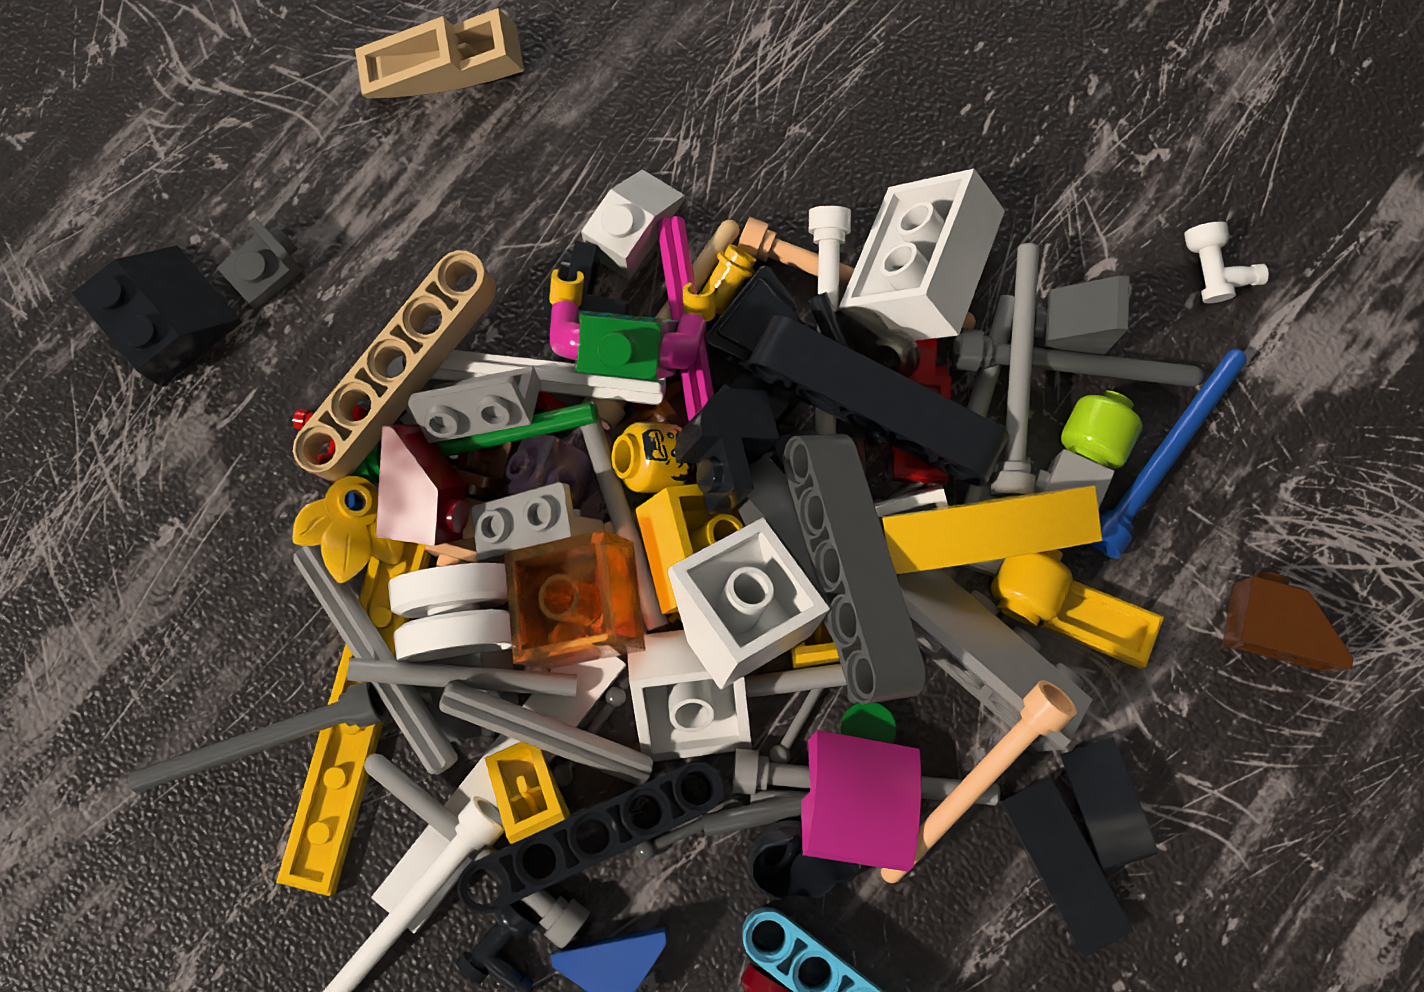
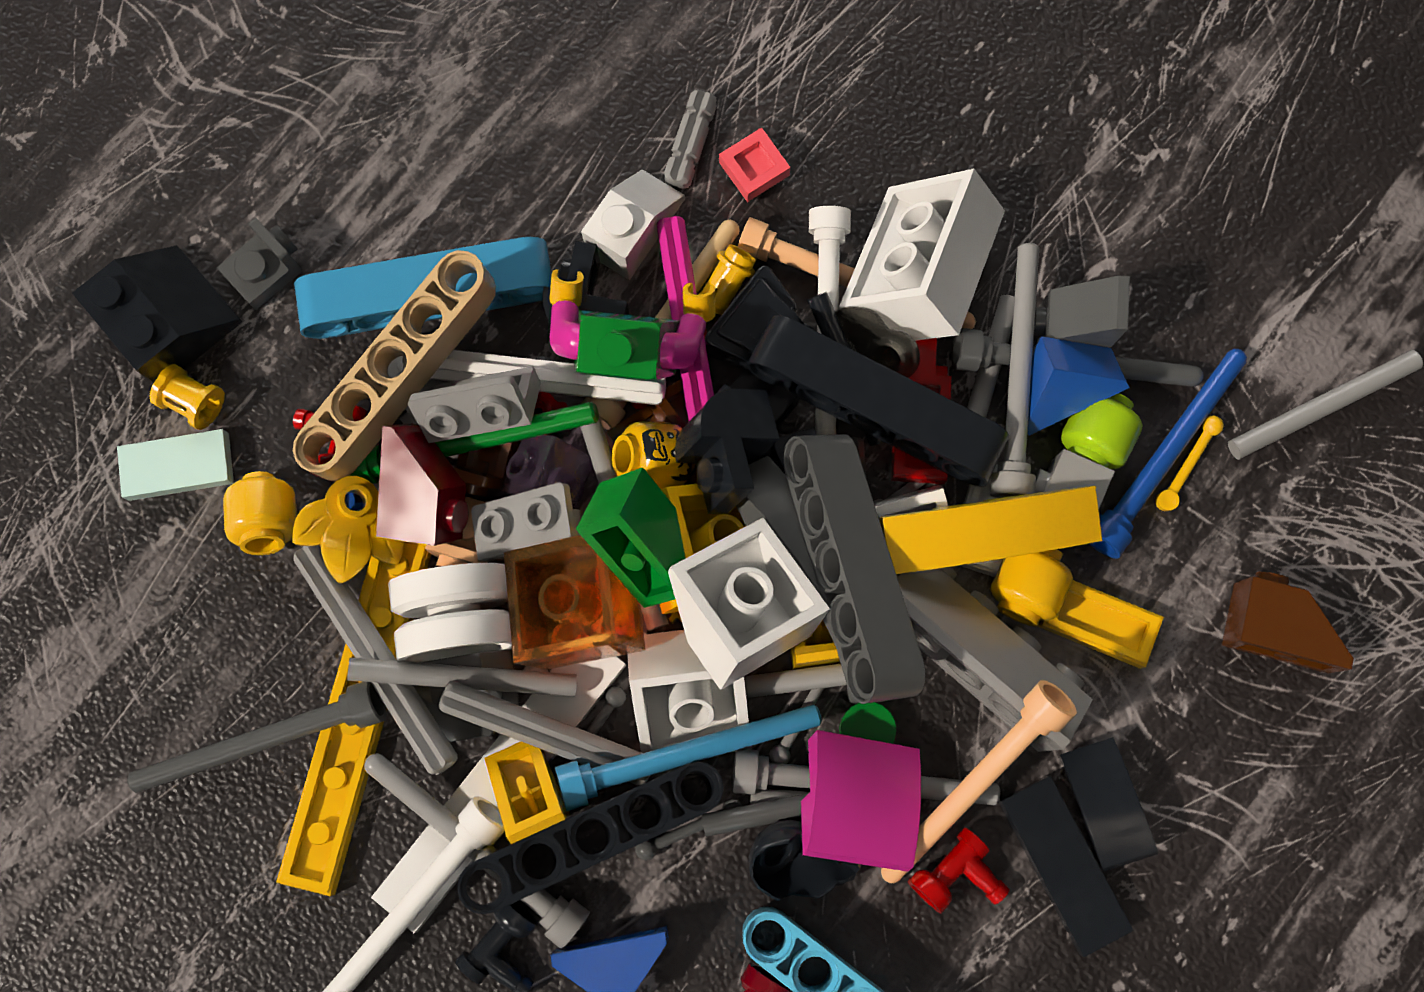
(175, 465): none -> light aqua tile
(187, 396): none -> yellow bush
(259, 513): none -> yellow head
(372, 293): none -> dark azure beam
(440, 57): tan slope -> none
(582, 782): none -> dark azure piece
(635, 534): none -> green slope
(690, 139): none -> light grey axle
(754, 164): none -> coral plate
(965, 859): none -> red piece
(1070, 379): none -> blue slope
(1169, 499): none -> yellow hinge
(1220, 280): white piece -> none
(1325, 404): none -> light grey bar

